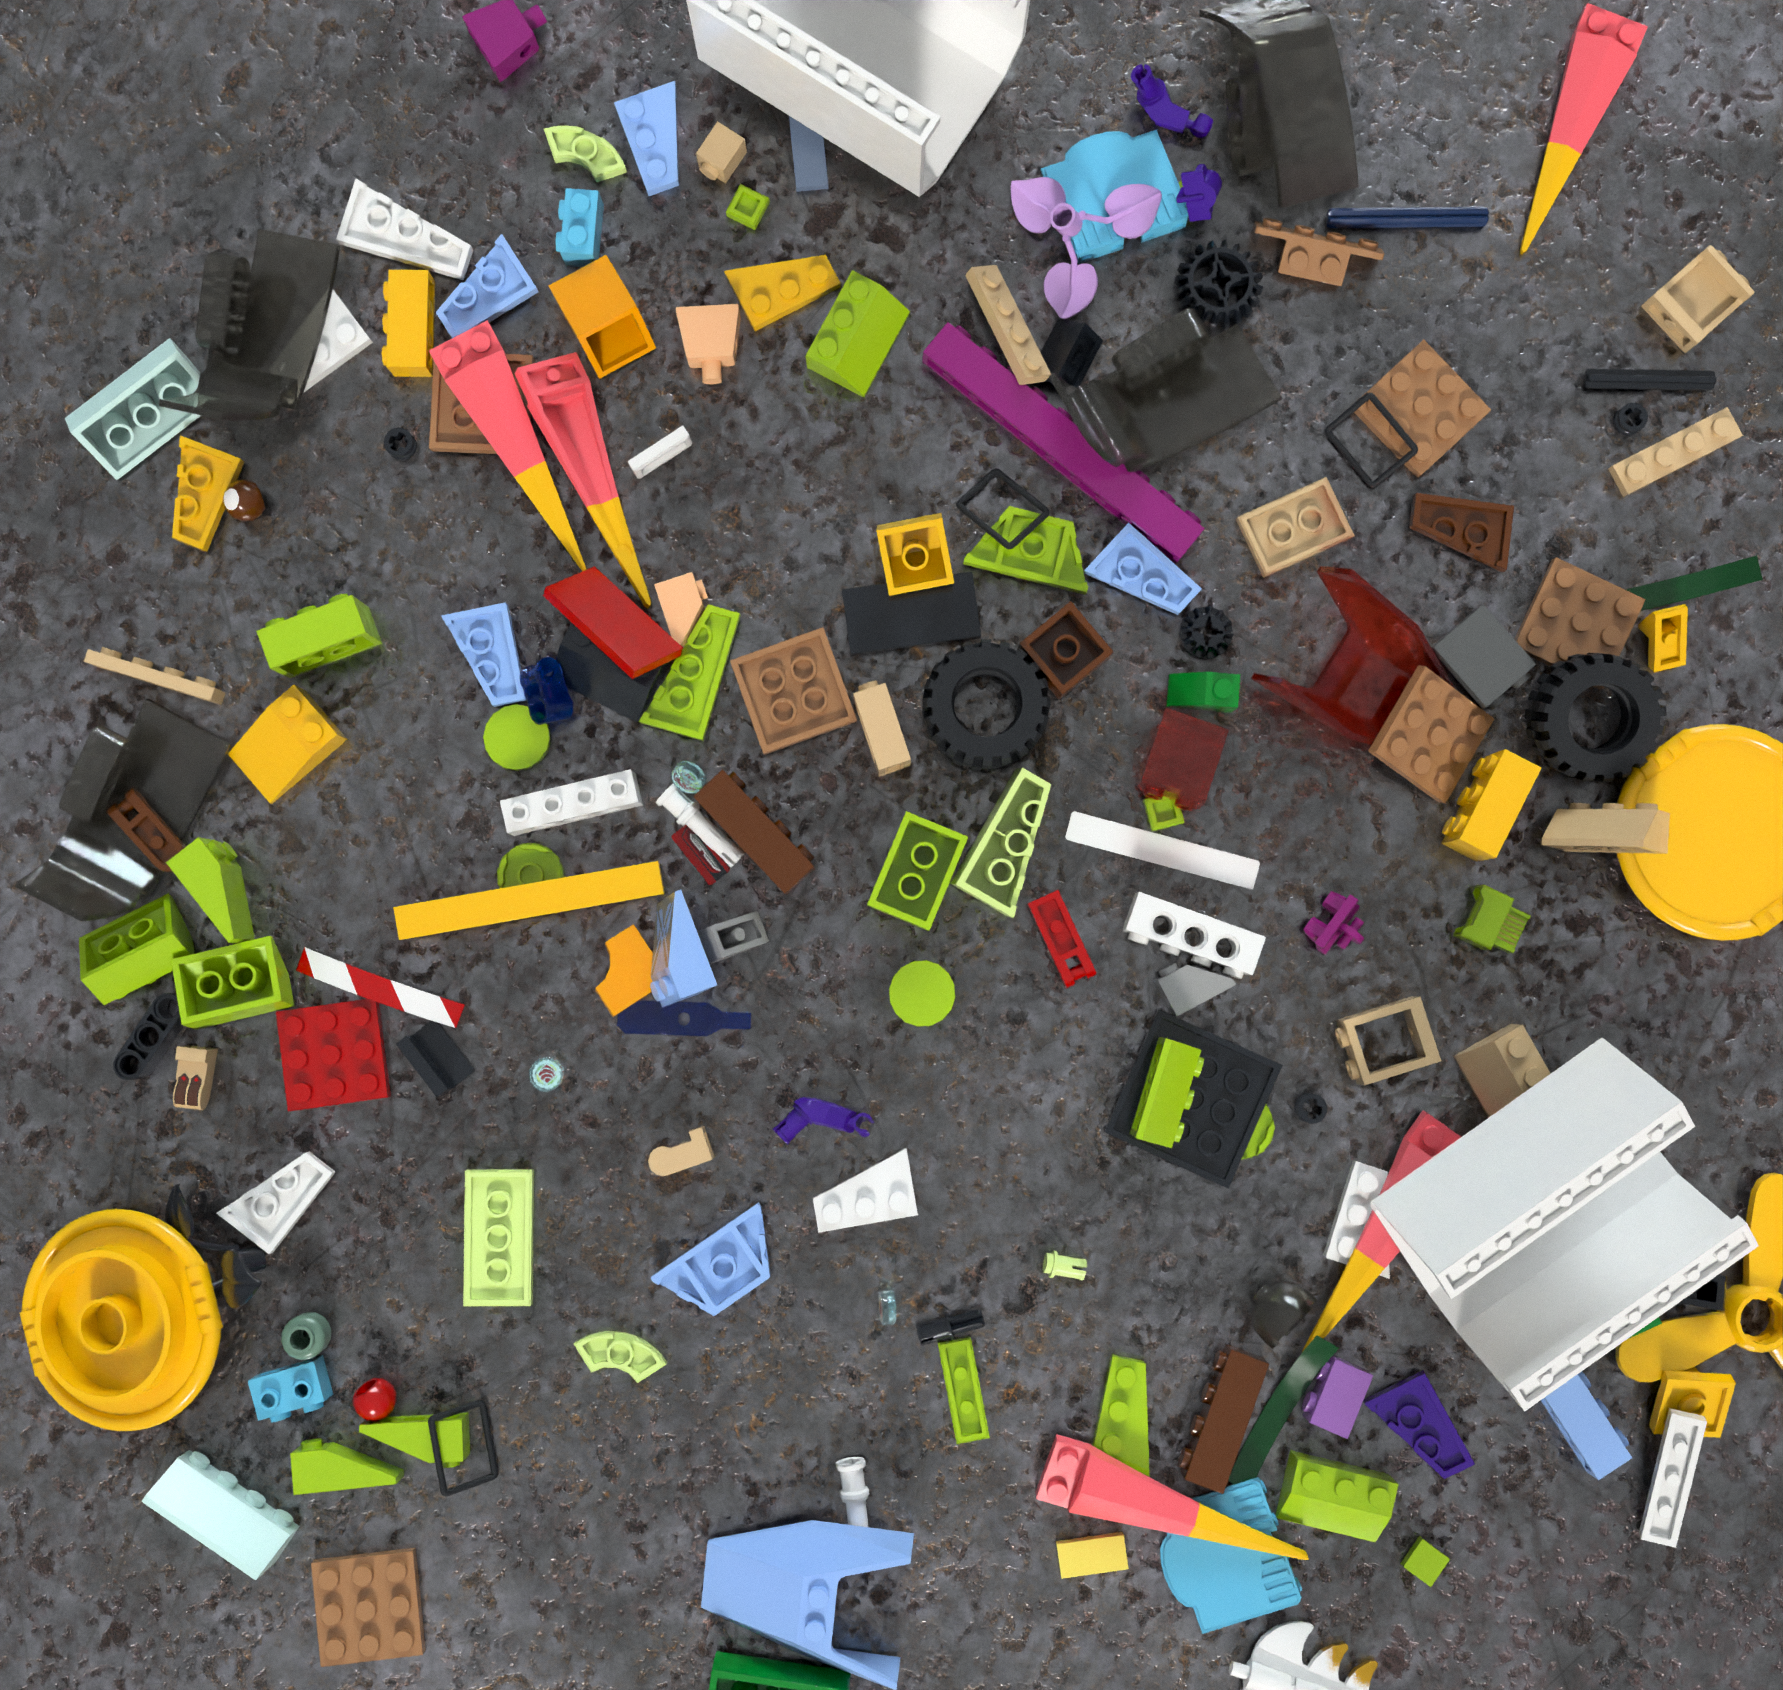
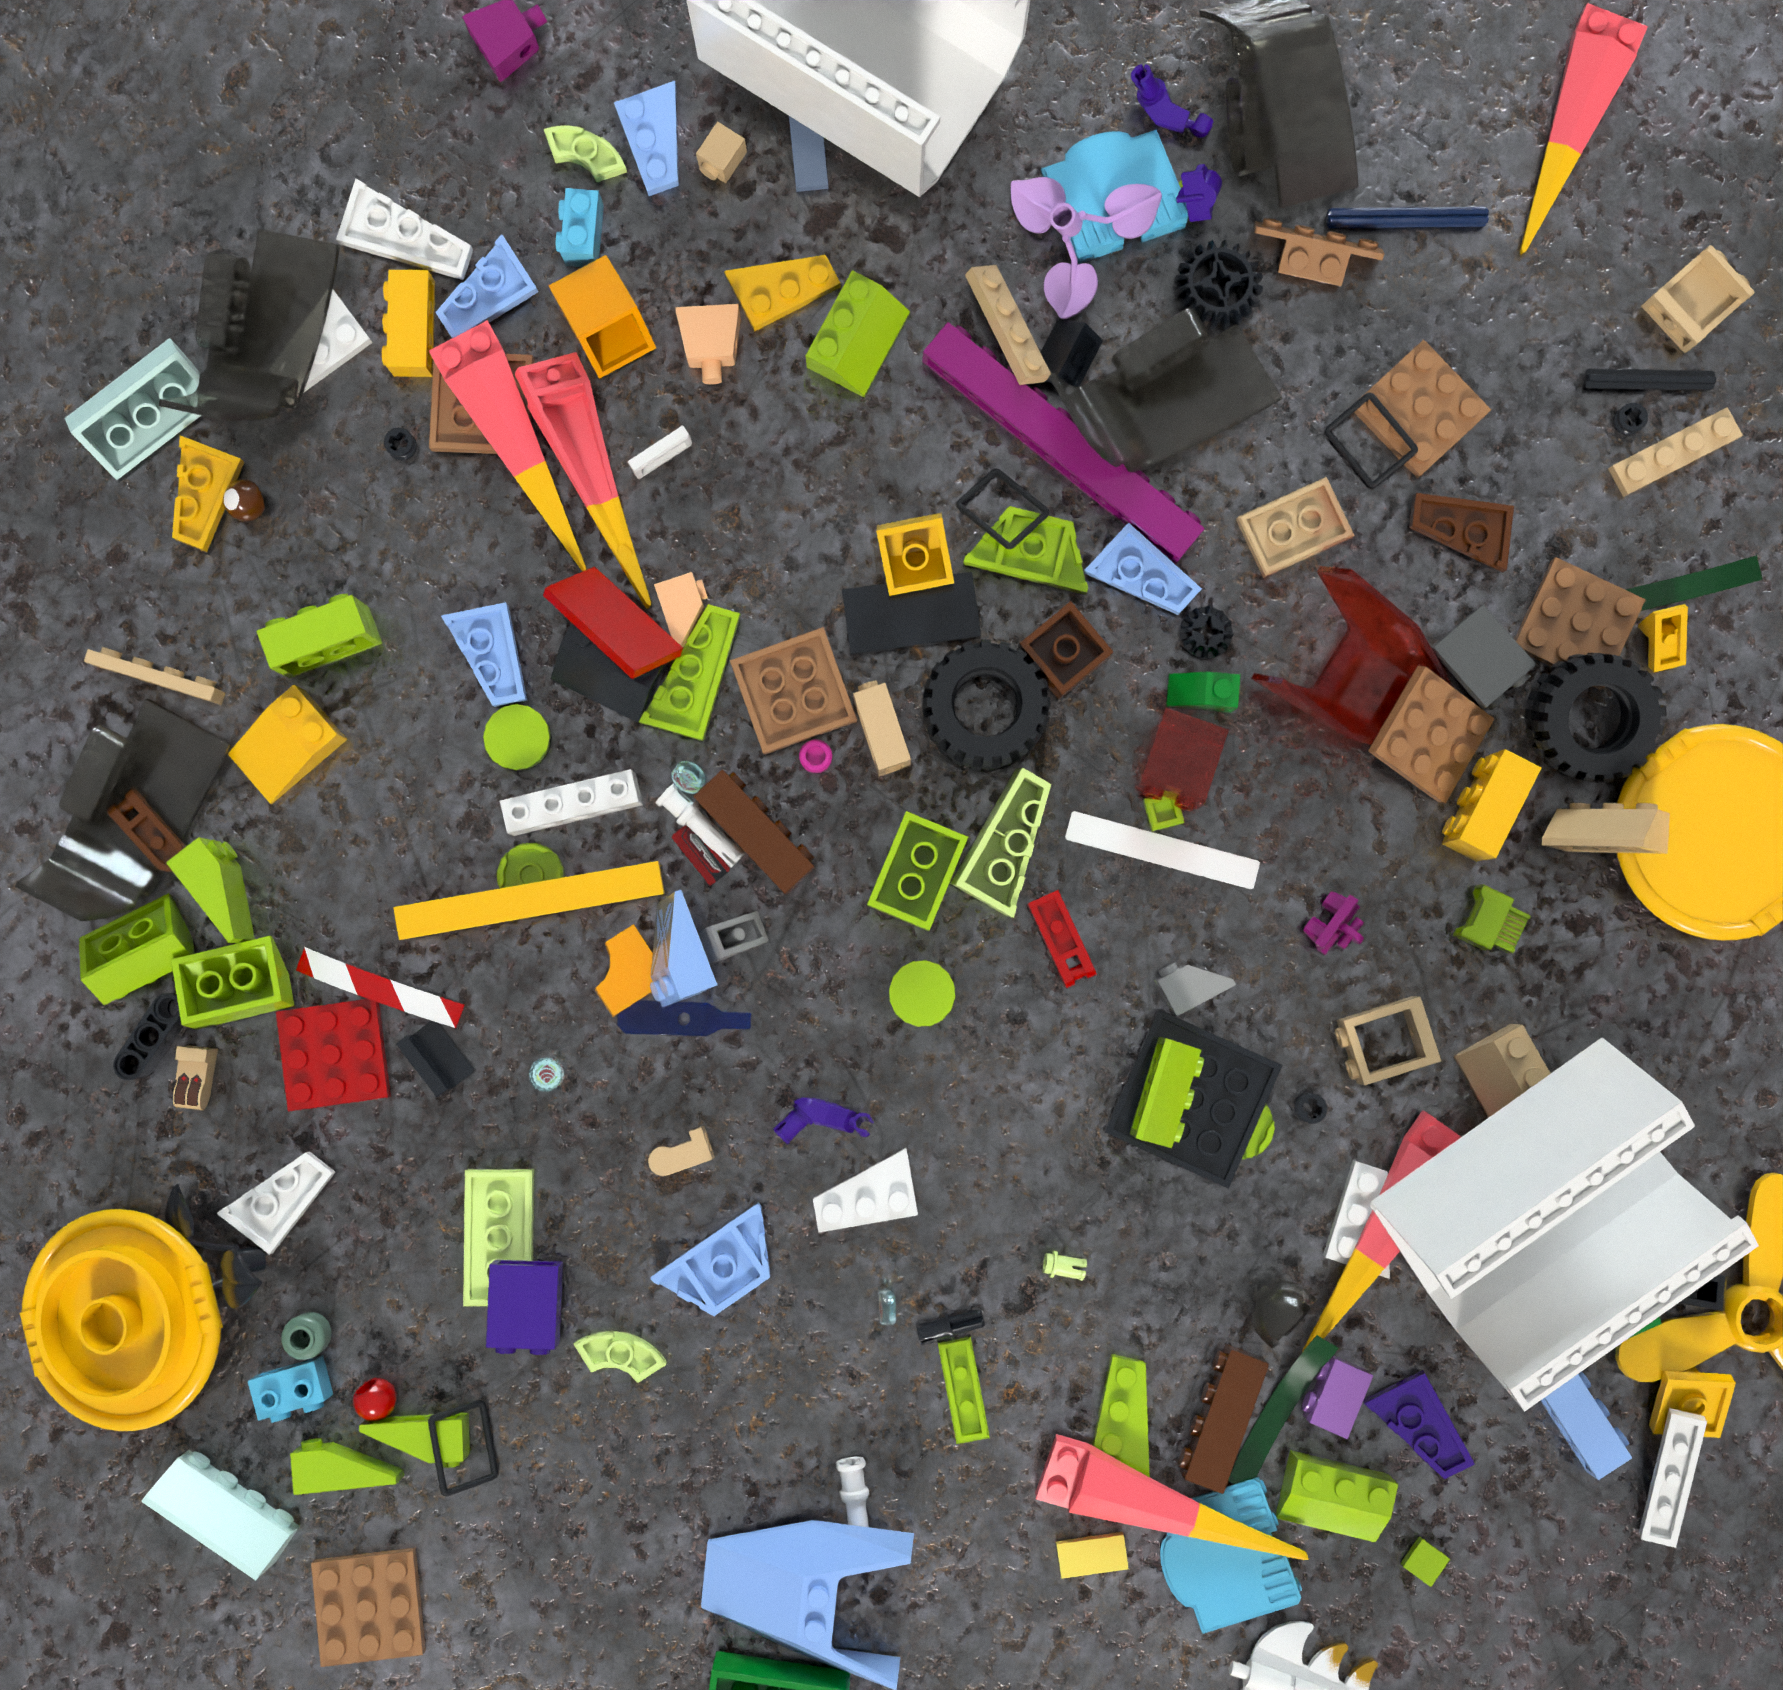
(524, 1306): none -> dark purple brick
(546, 695): clear blue piece -> none
(747, 207): lime tile -> none
(815, 756): none -> dark pink tile
(1244, 943): white brick -> none

